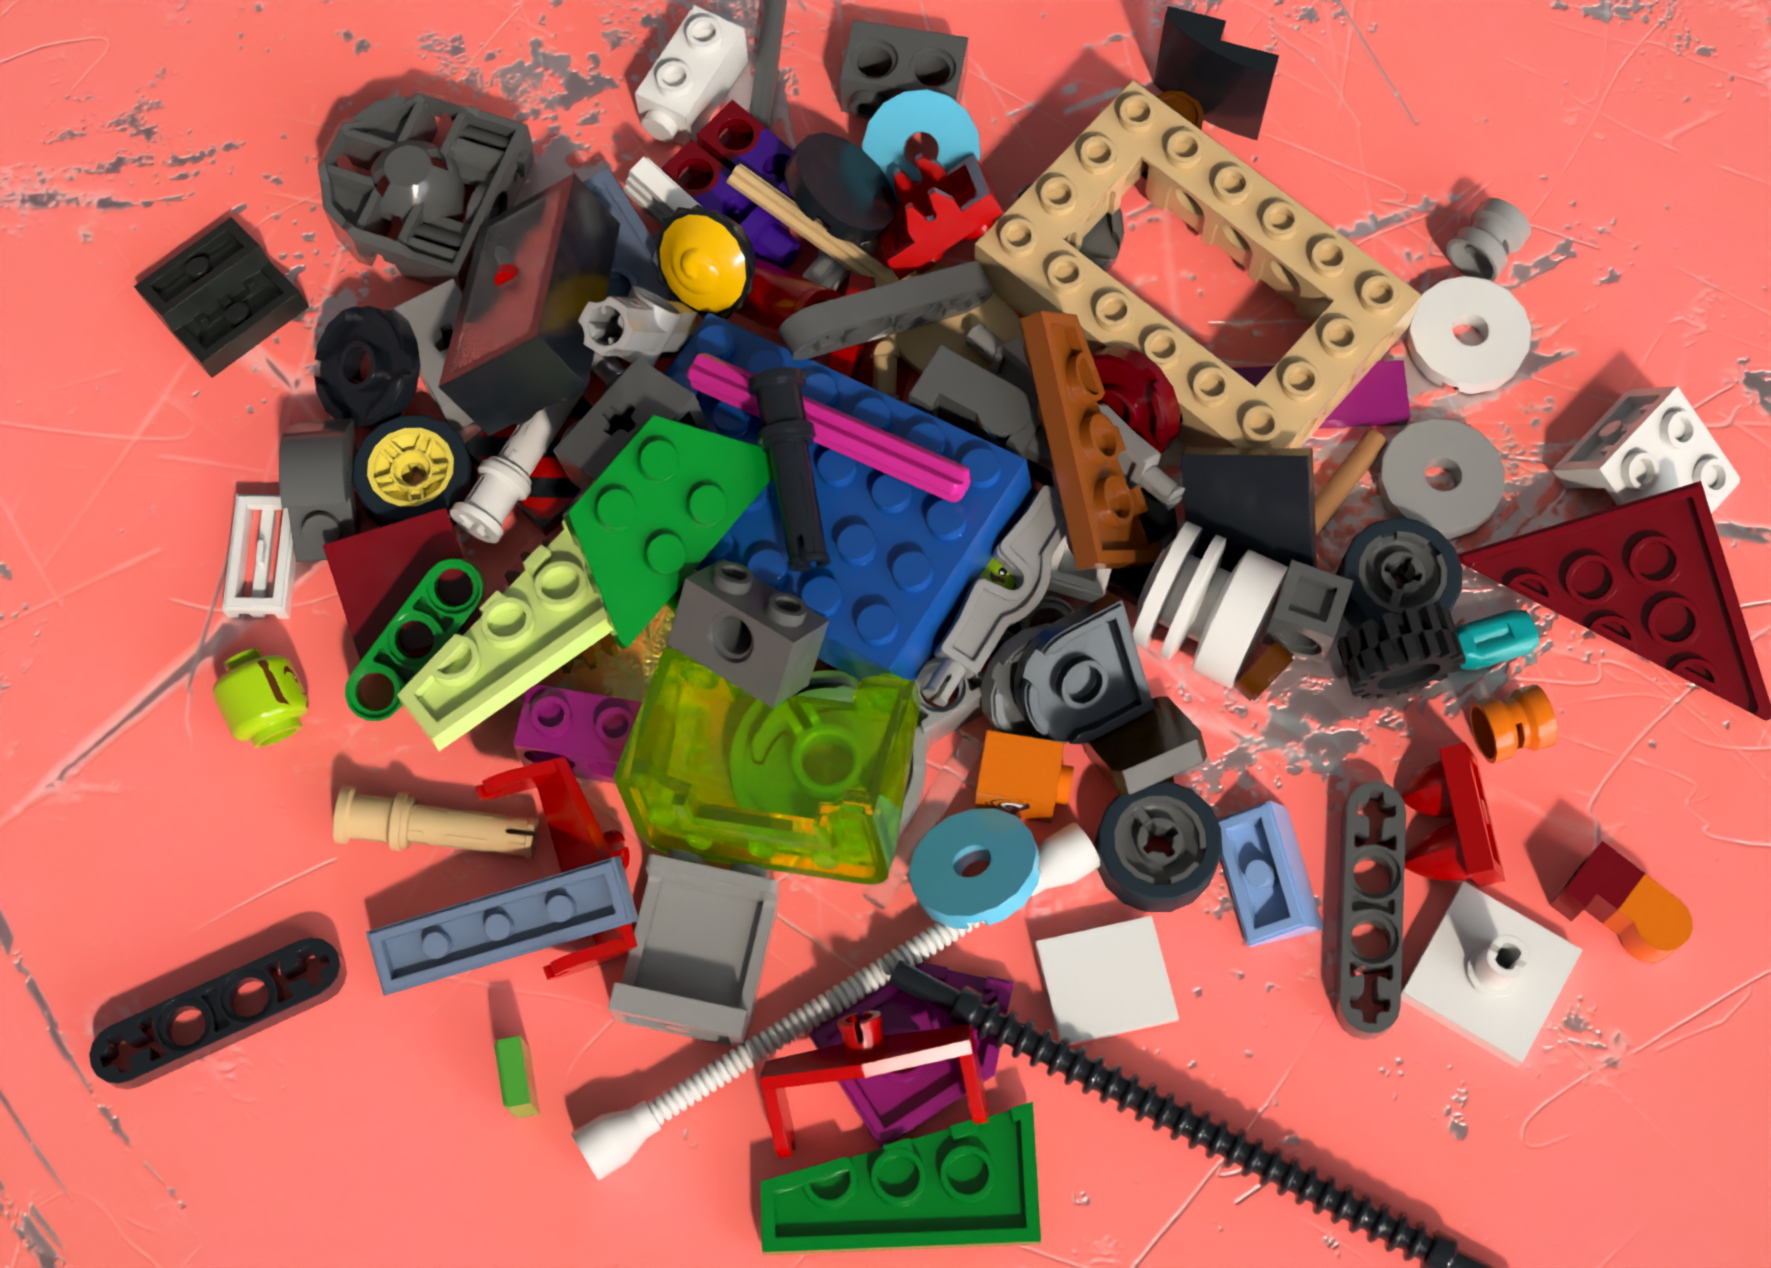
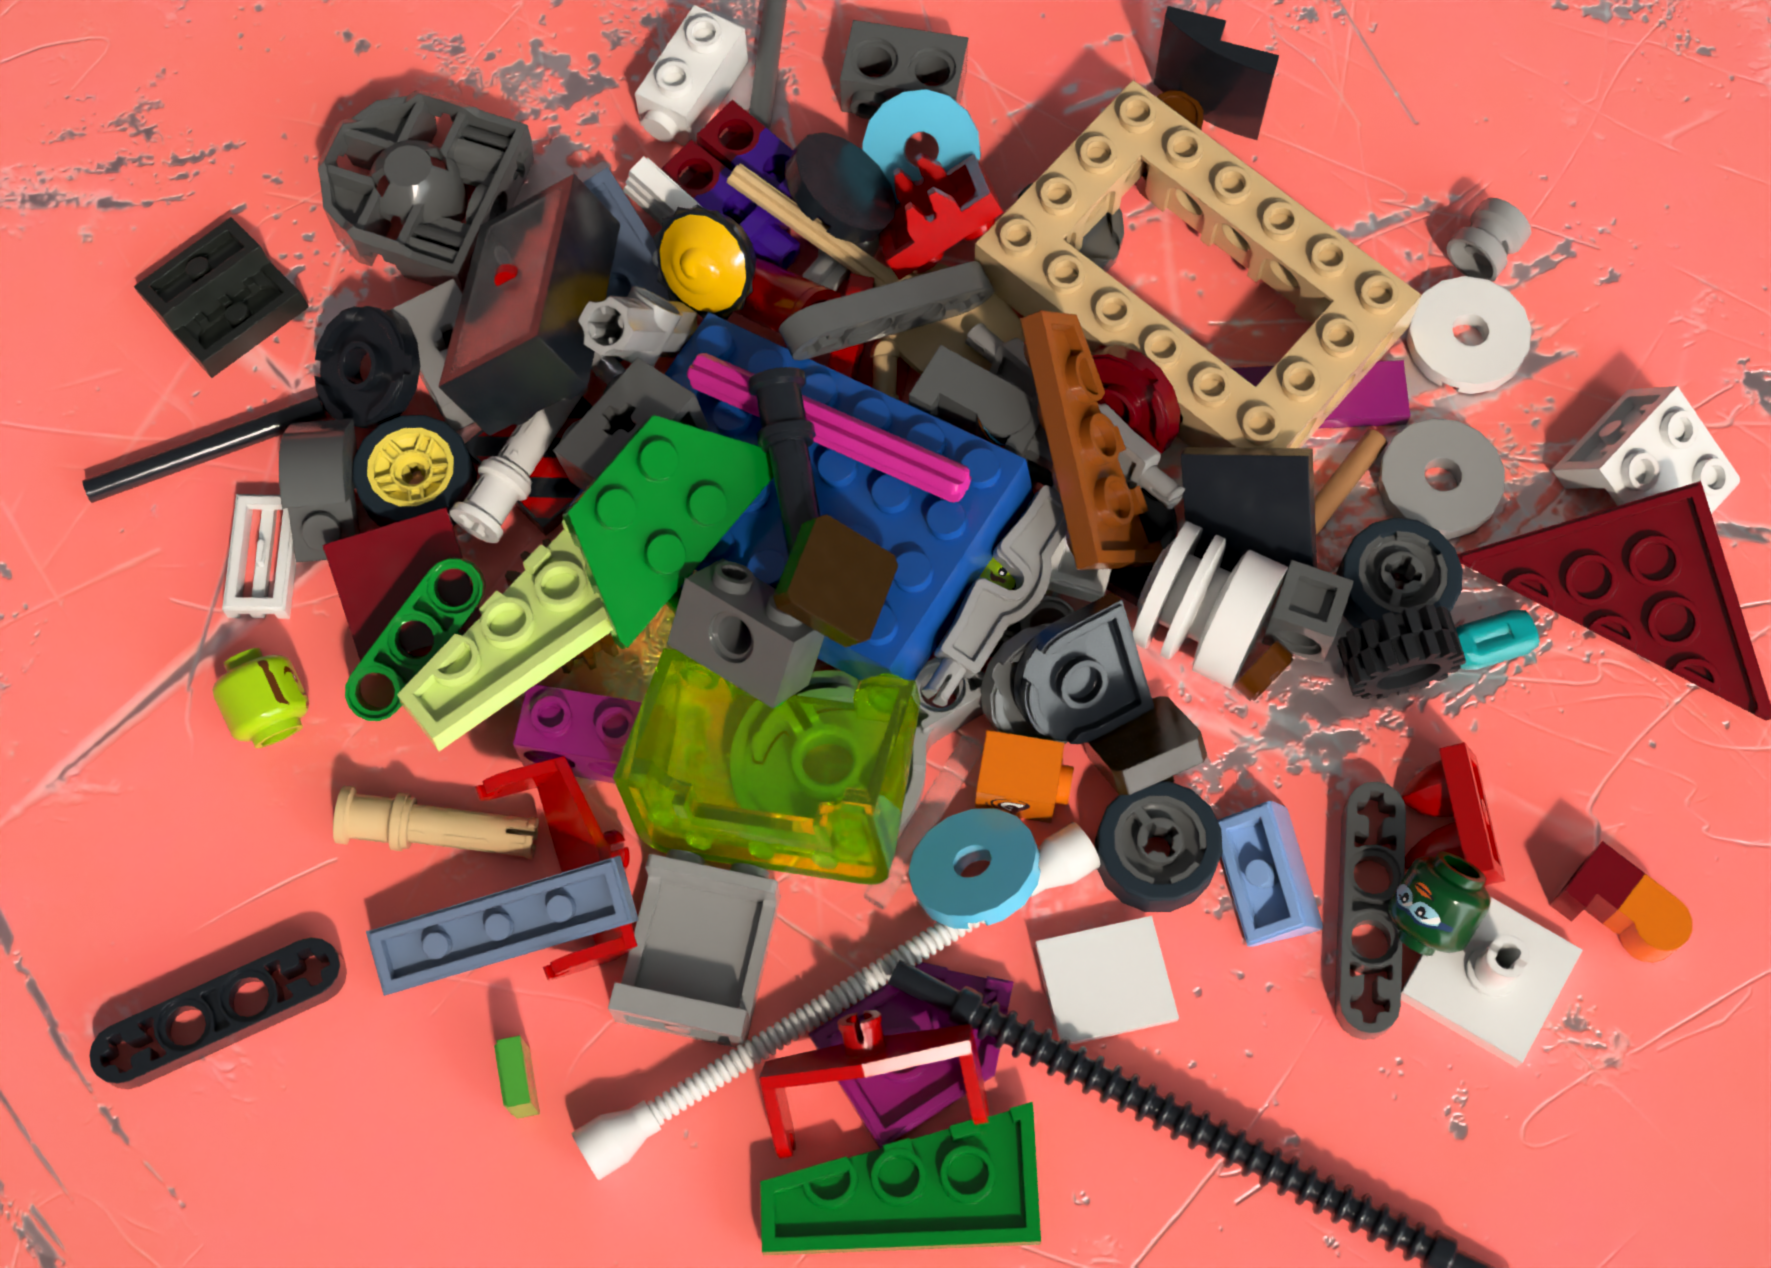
(201, 450): none -> black bar
(835, 581): none -> dark brown piece
(1439, 904): none -> dark green head
(1513, 723): orange wheel -> none

